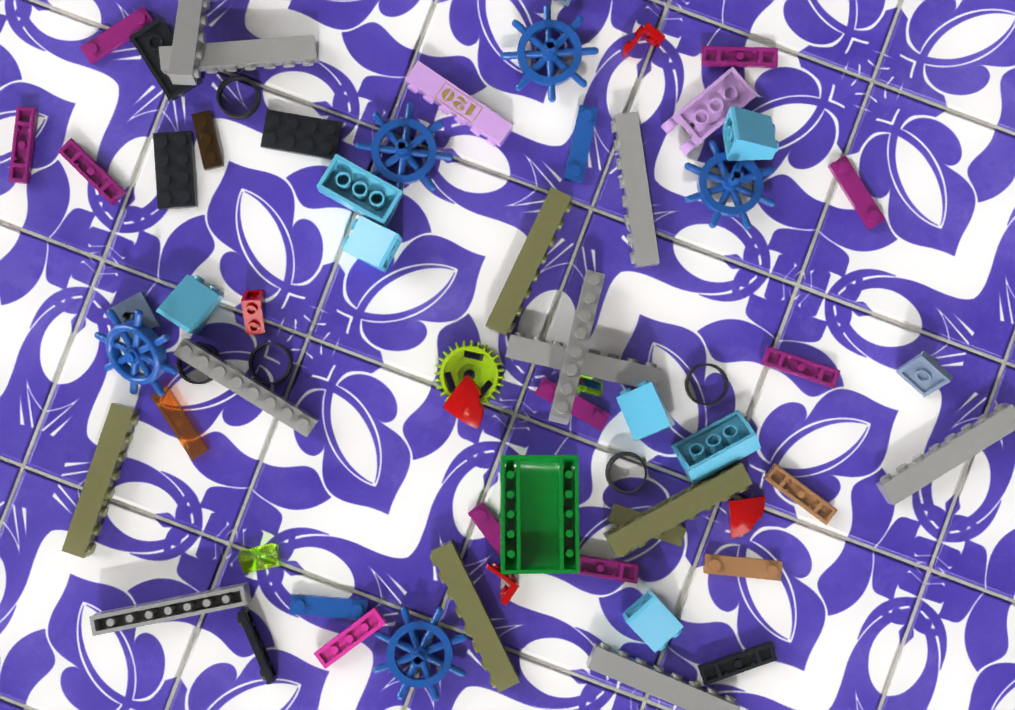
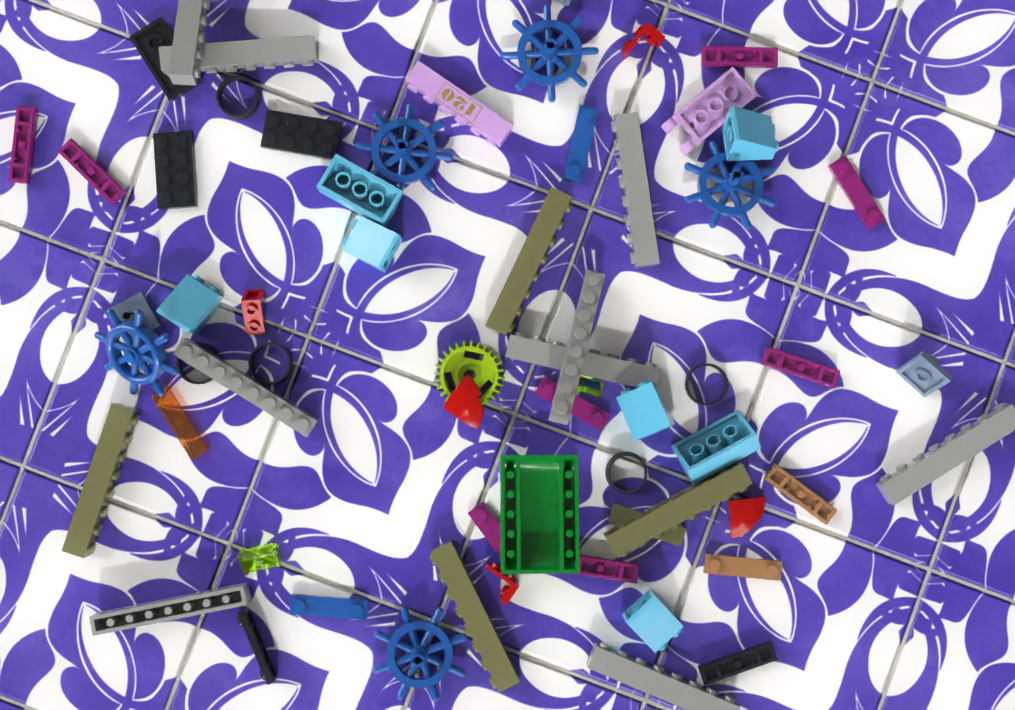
(116, 35): magenta plate -> none
(207, 140): dark brown plate -> none
(350, 637): dark pink plate -> none

